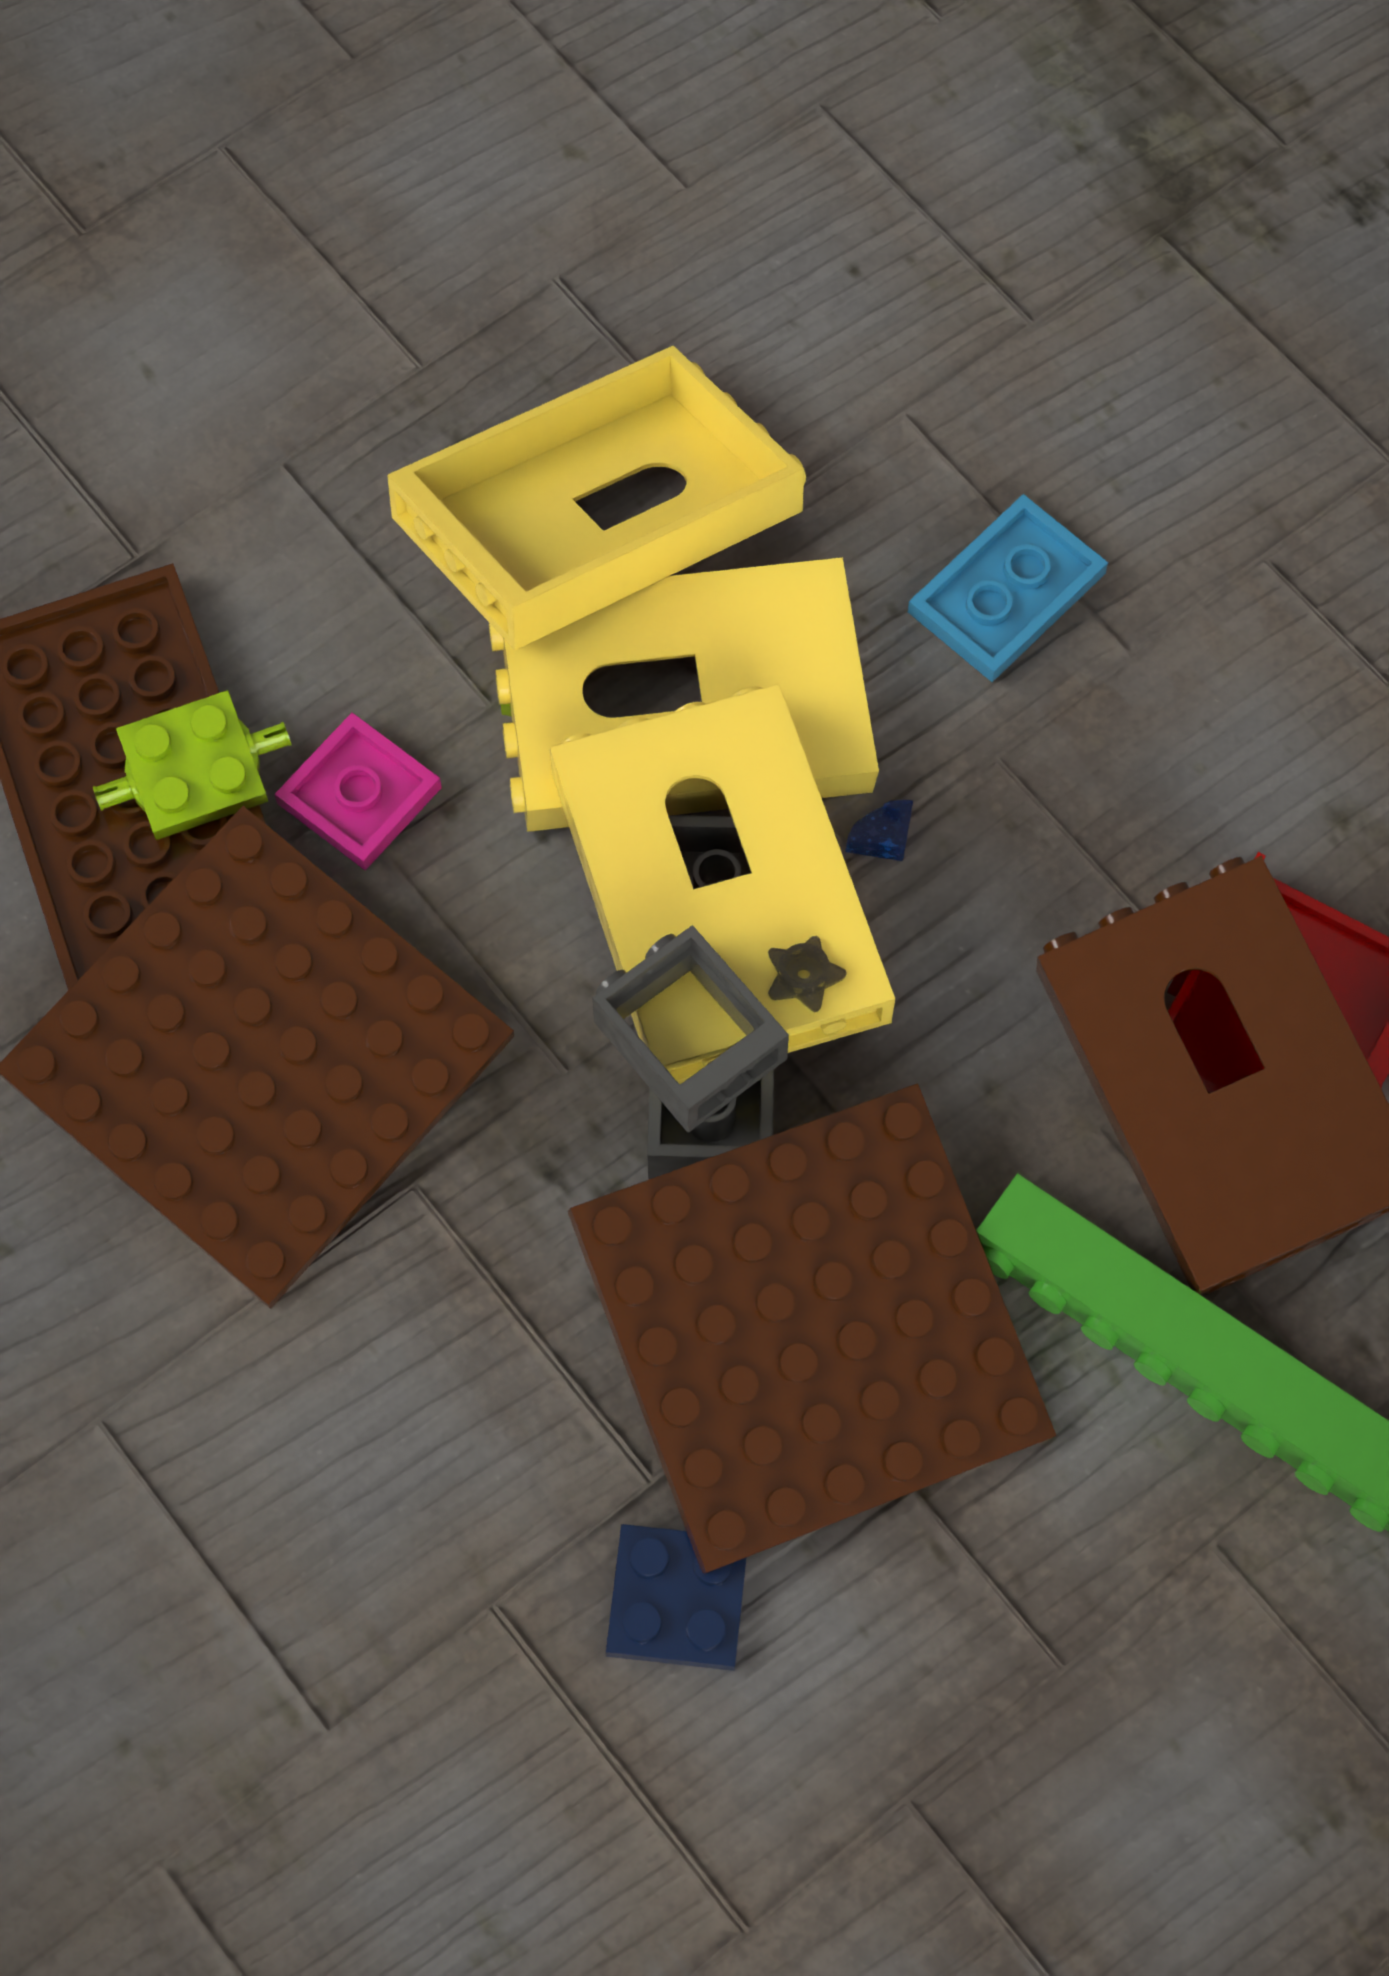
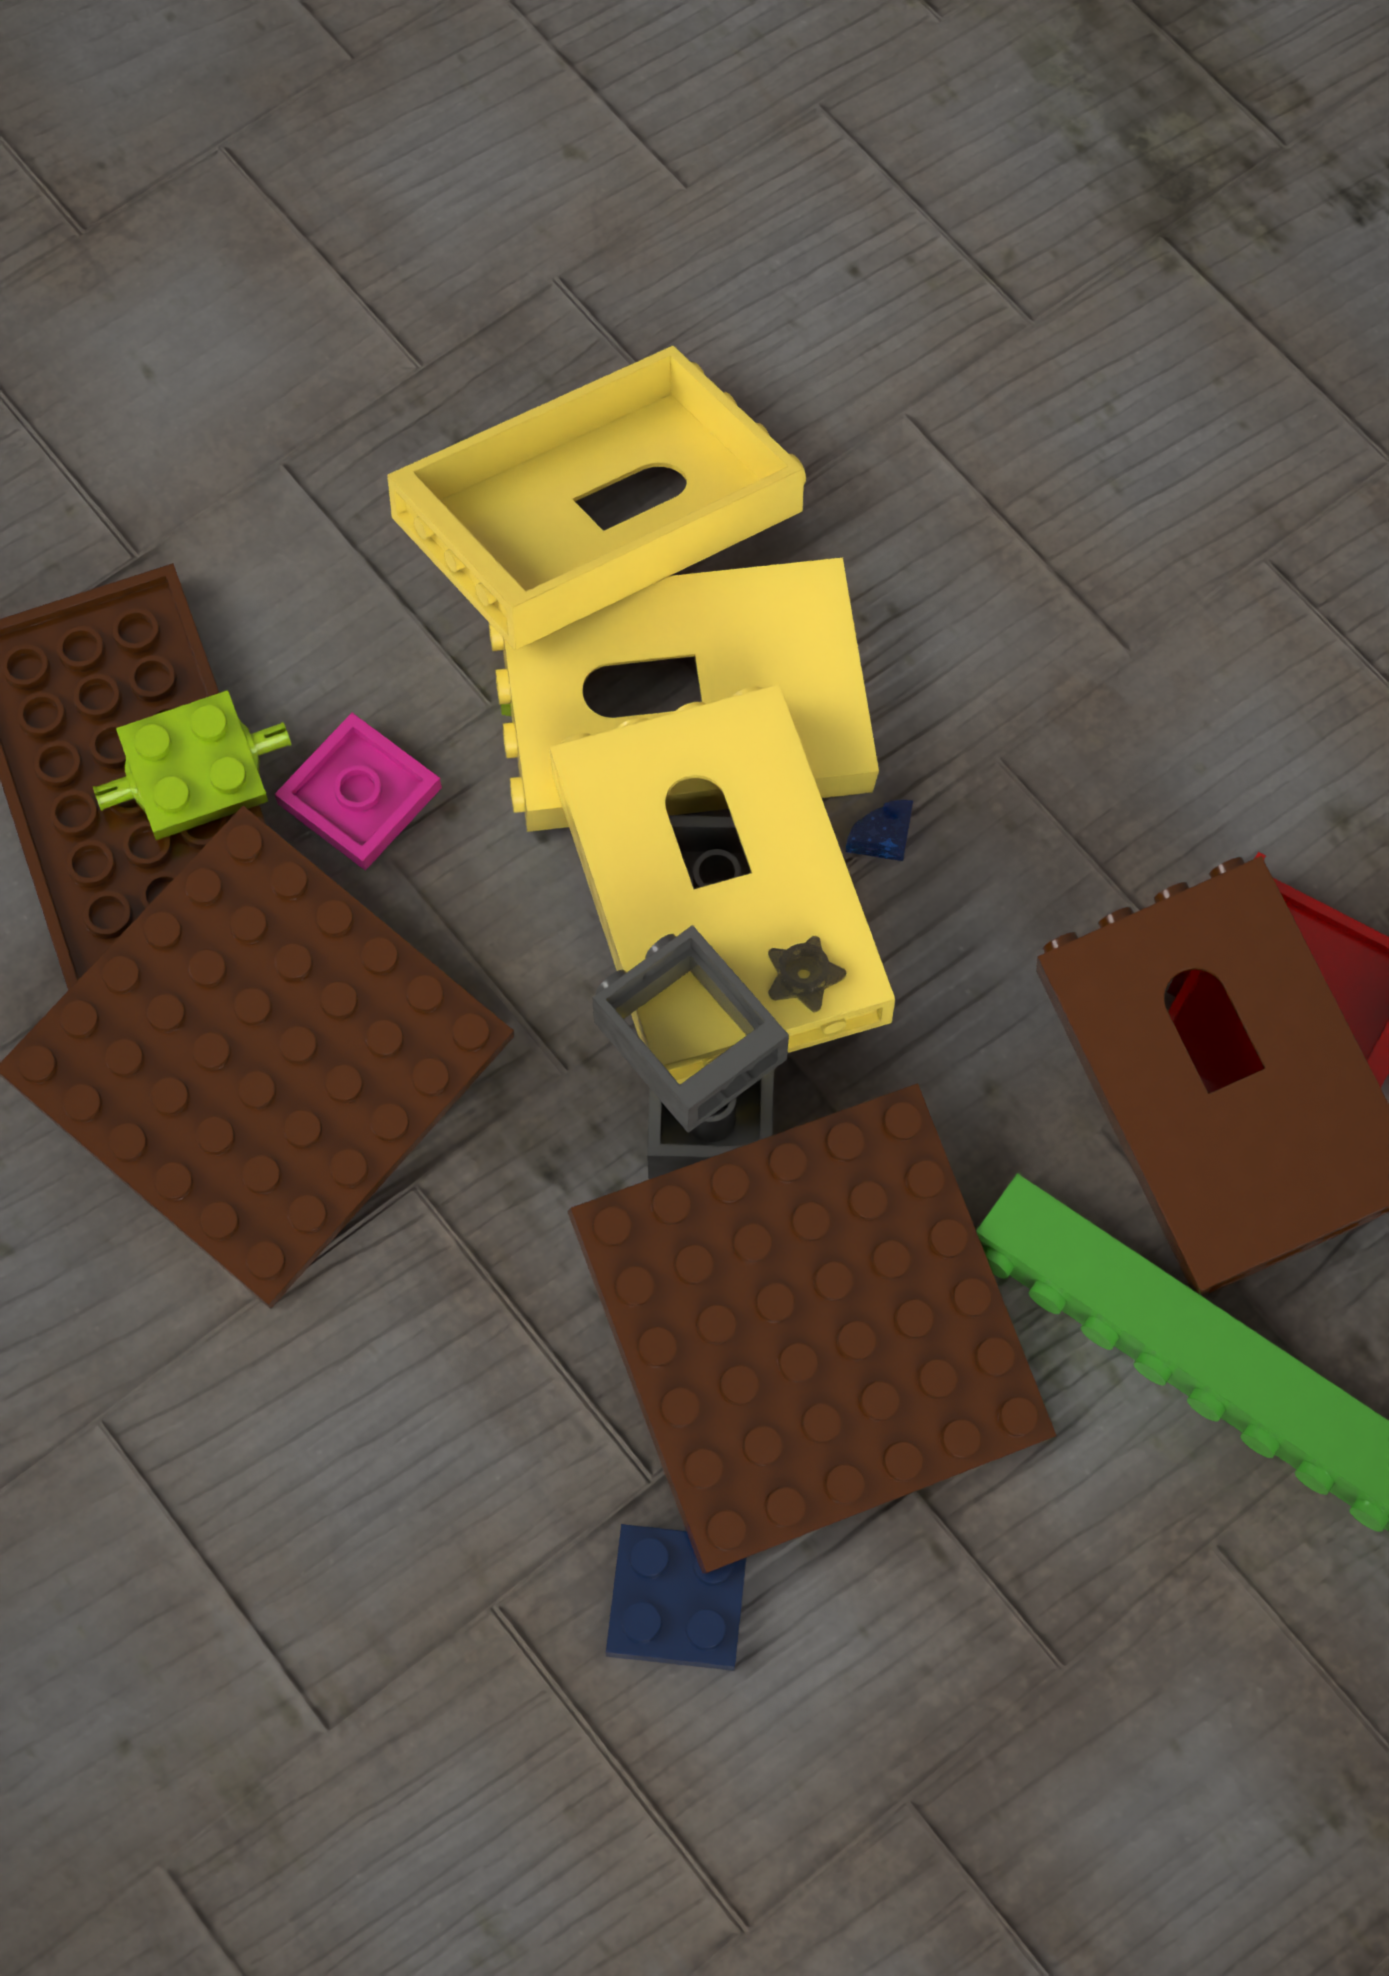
(1007, 587): dark azure plate -> none

